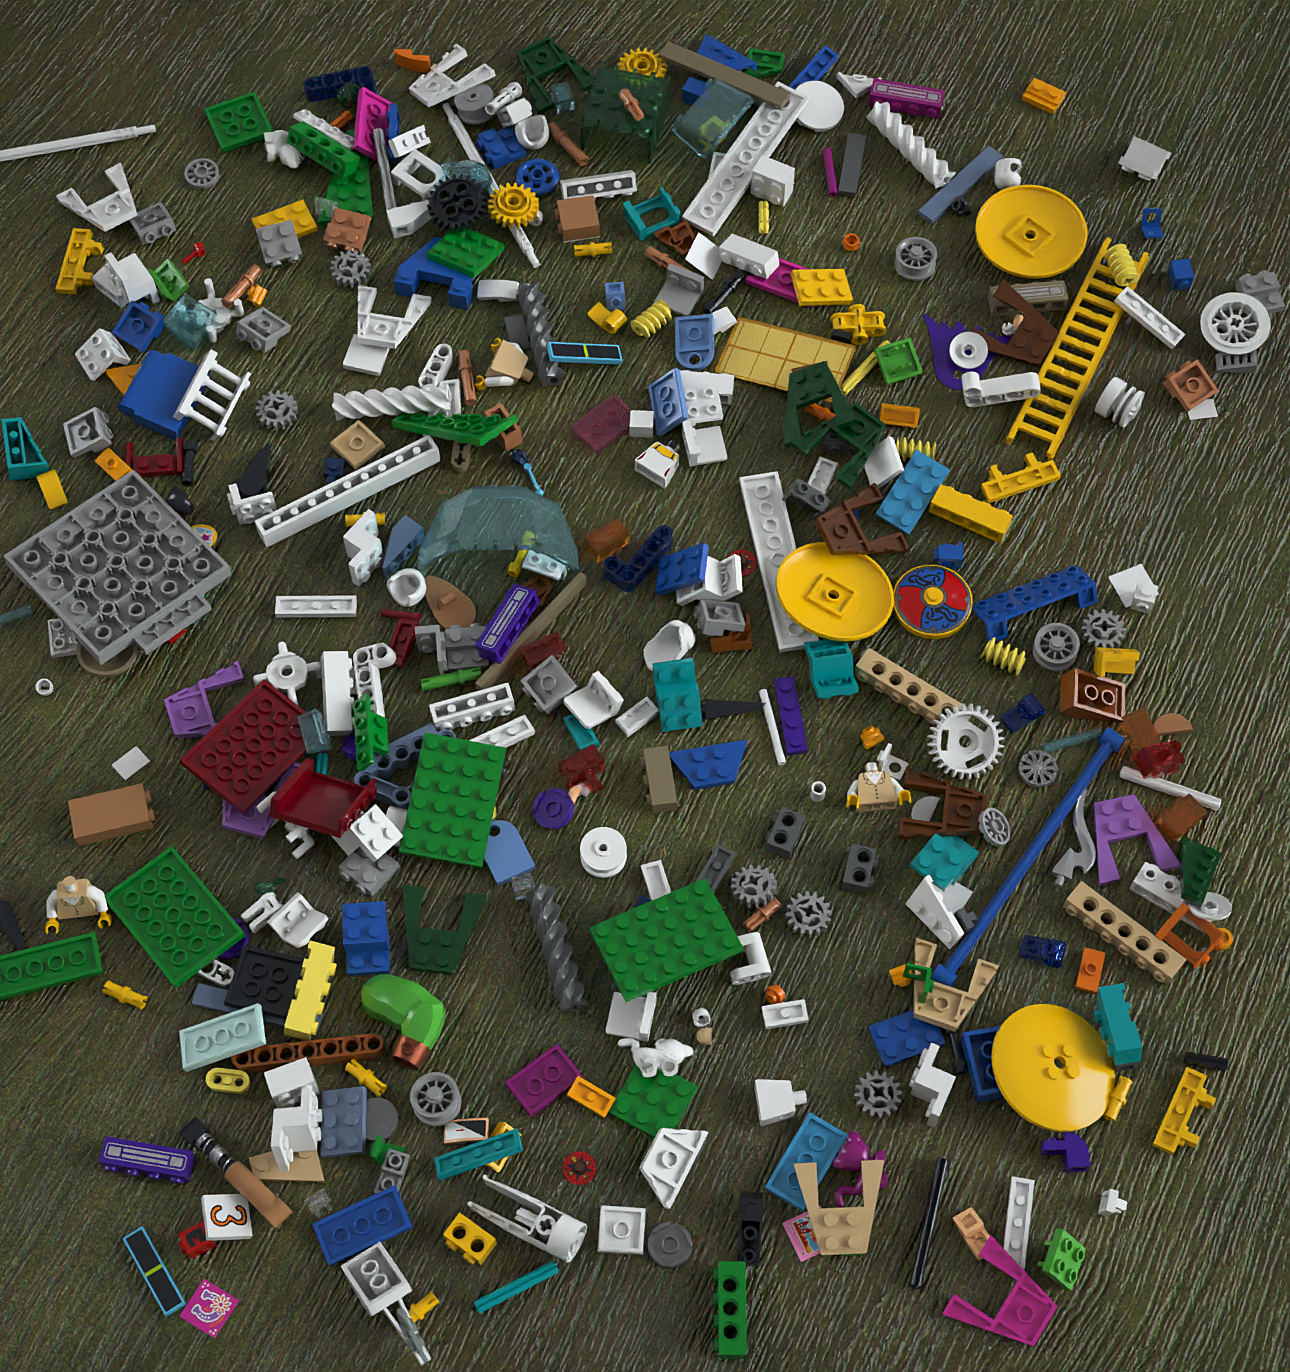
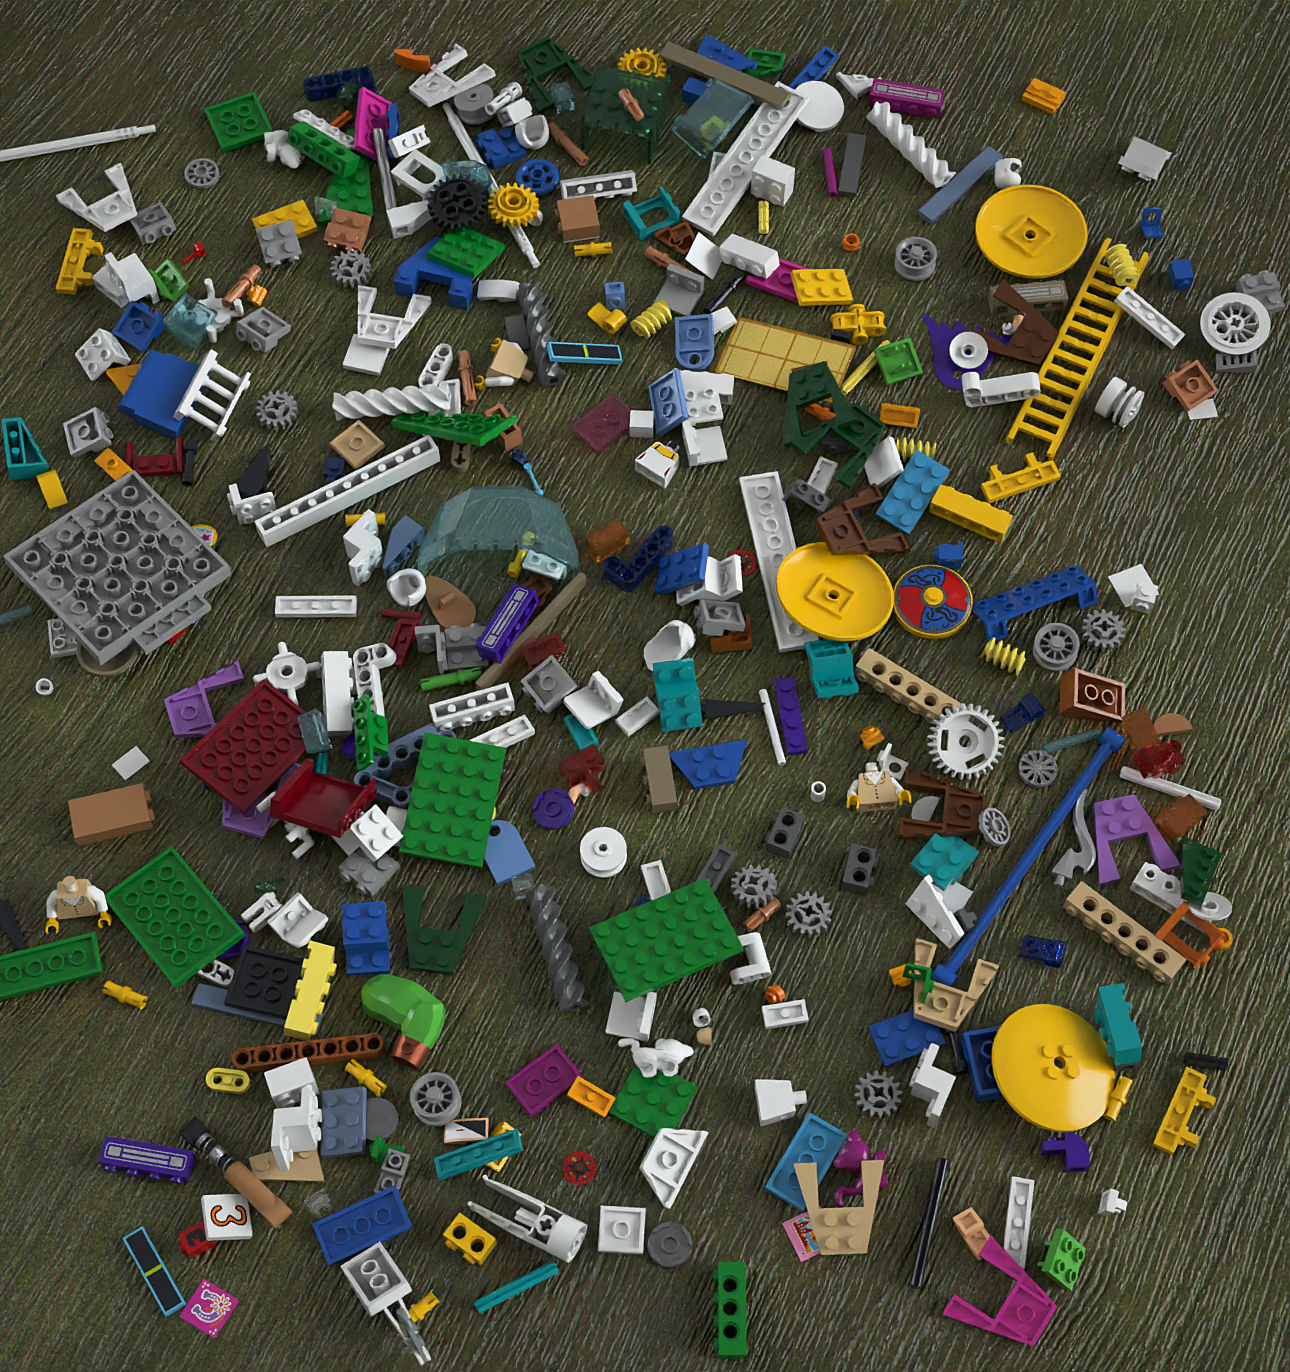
(177, 501): black hair -> none
(222, 1037): light aqua tile -> none
(750, 1228): black slope -> none
(960, 206): black plate -> none
(1090, 970): orange plate -> none
(1114, 660): yellow panel -> none

